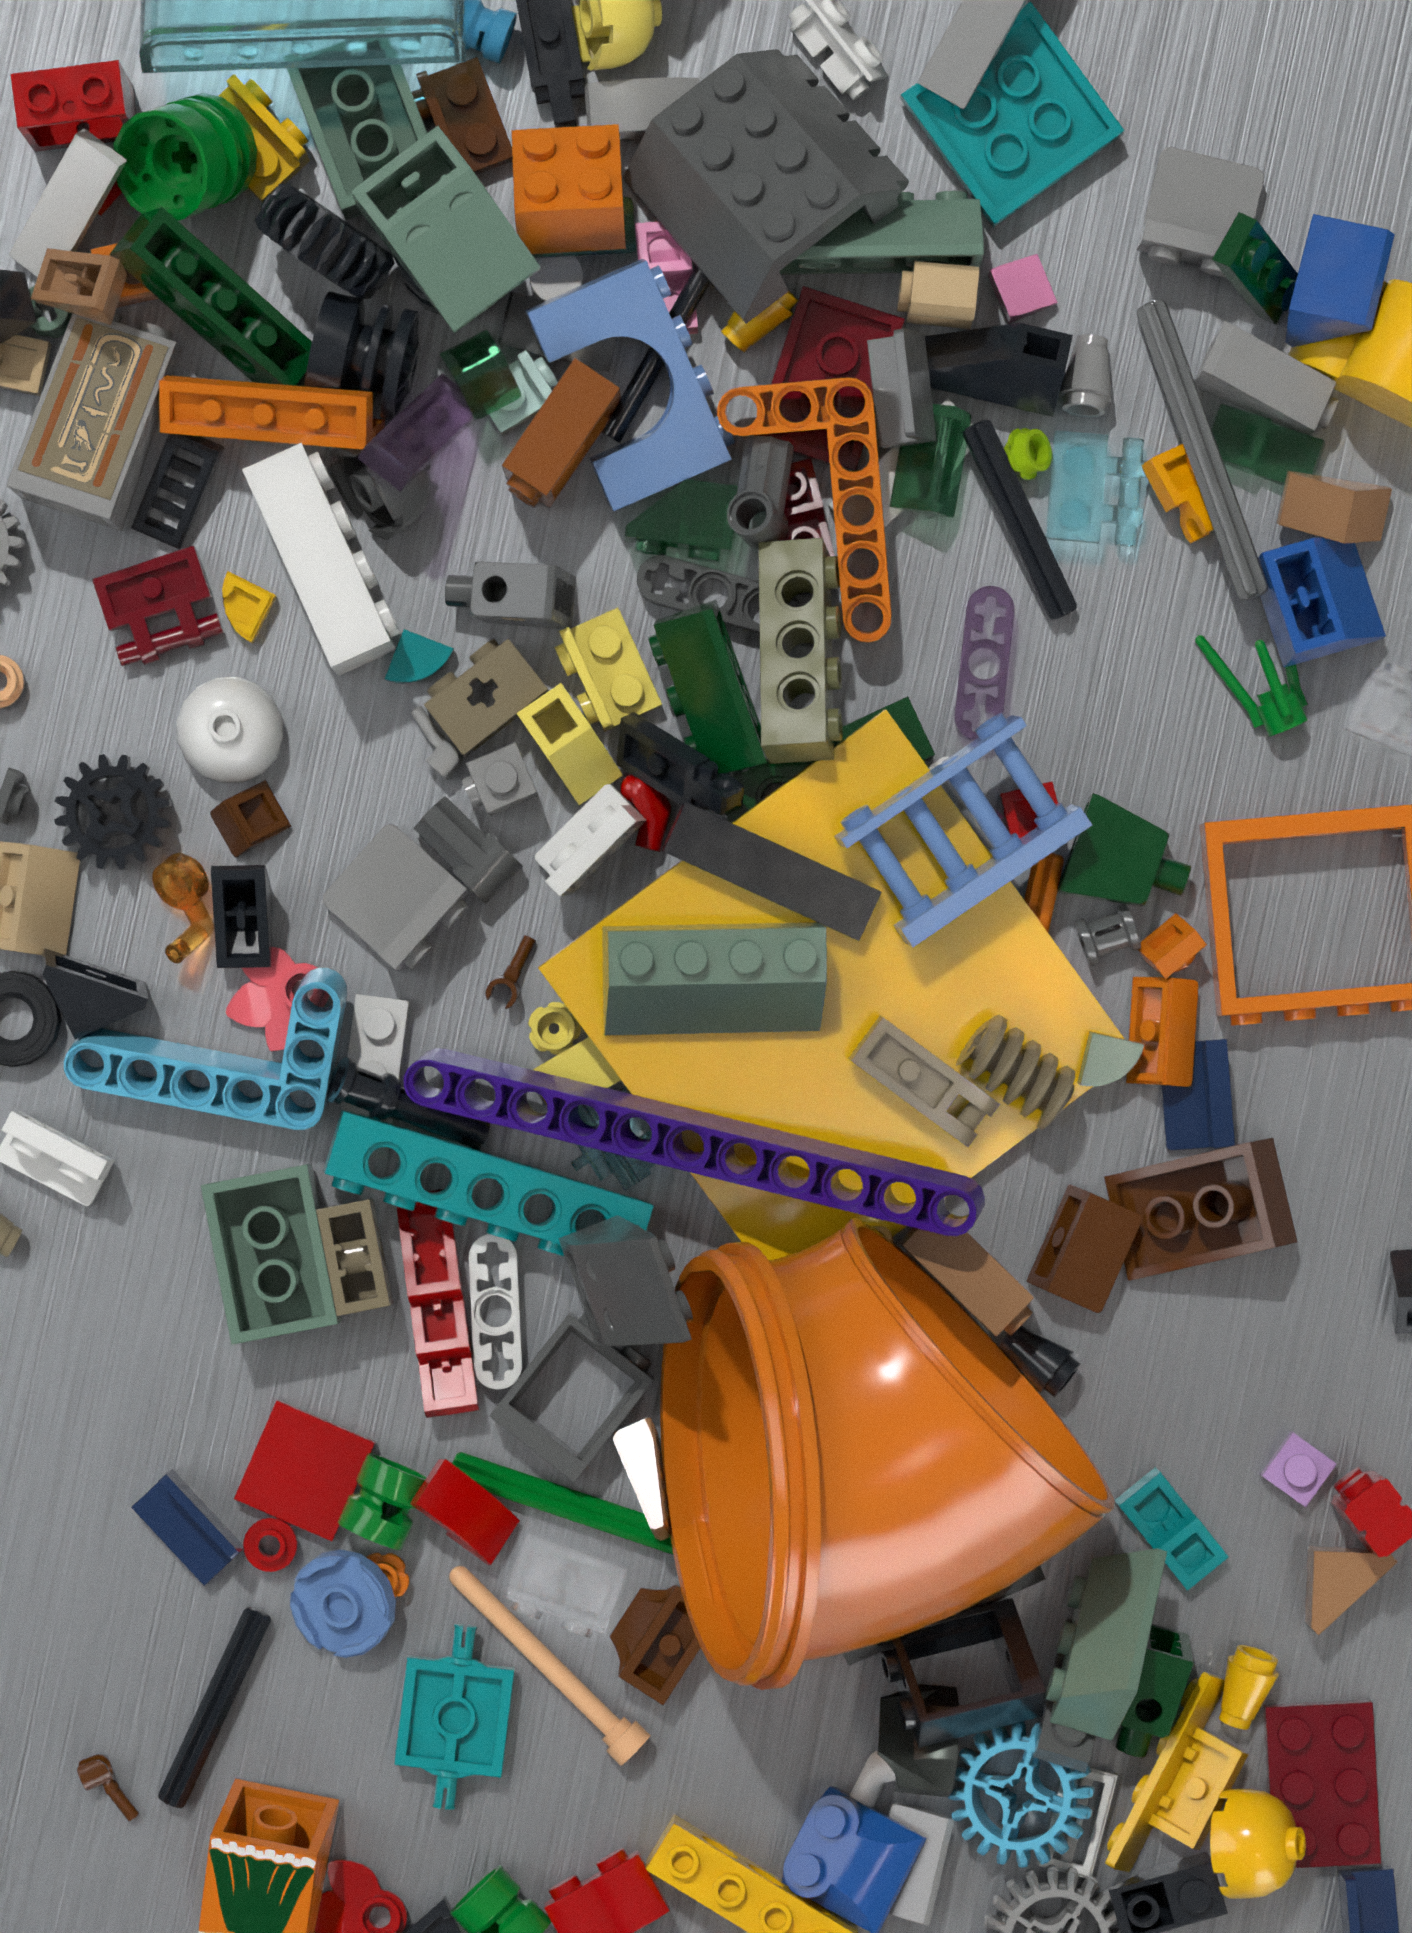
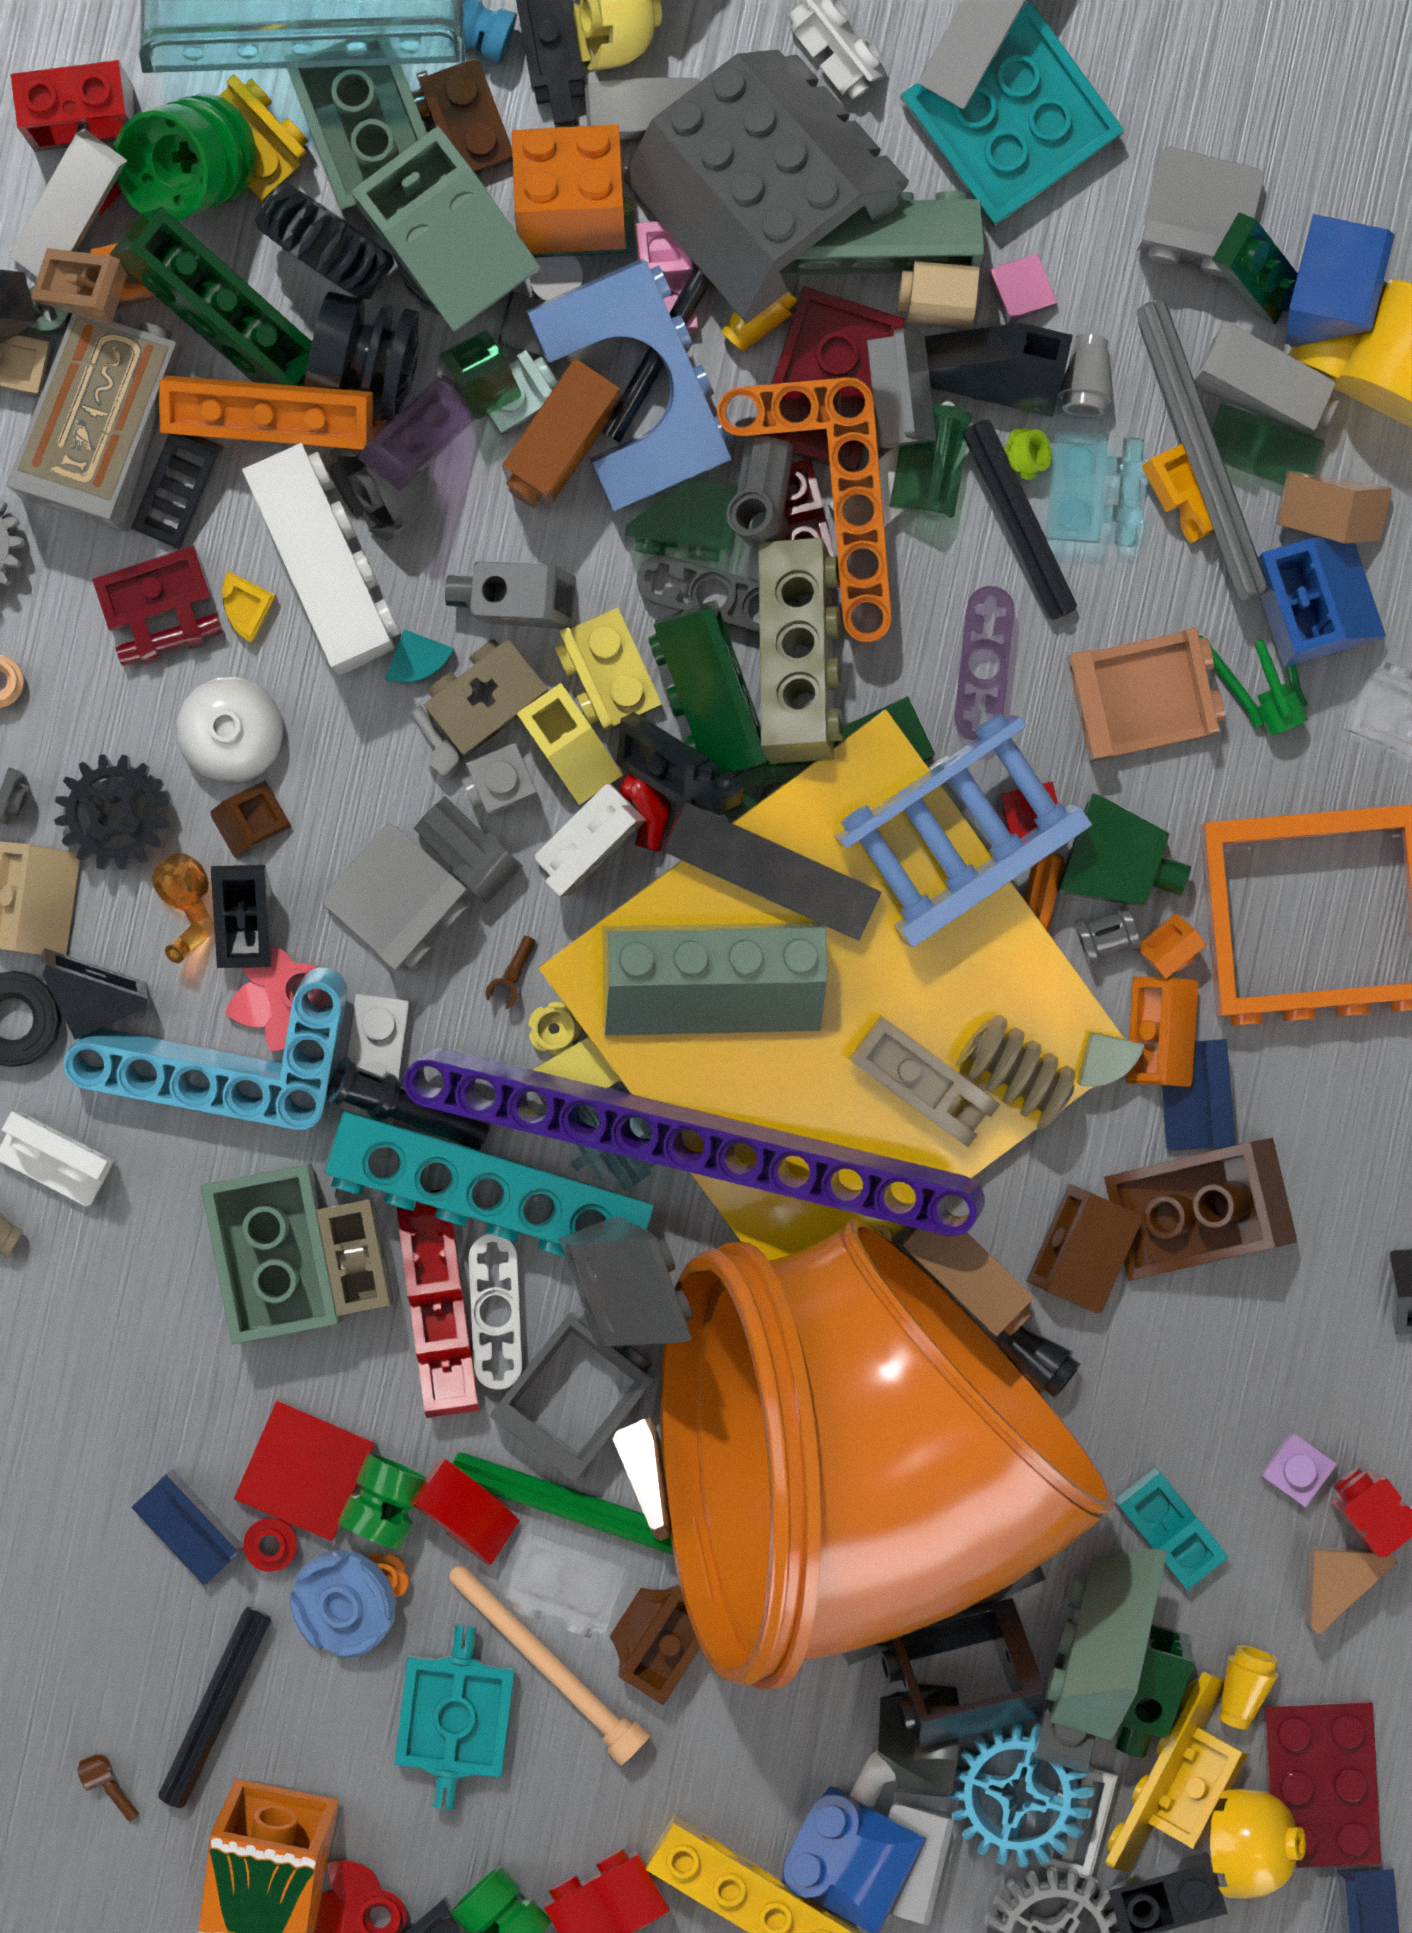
(1145, 694): none -> nougat panel

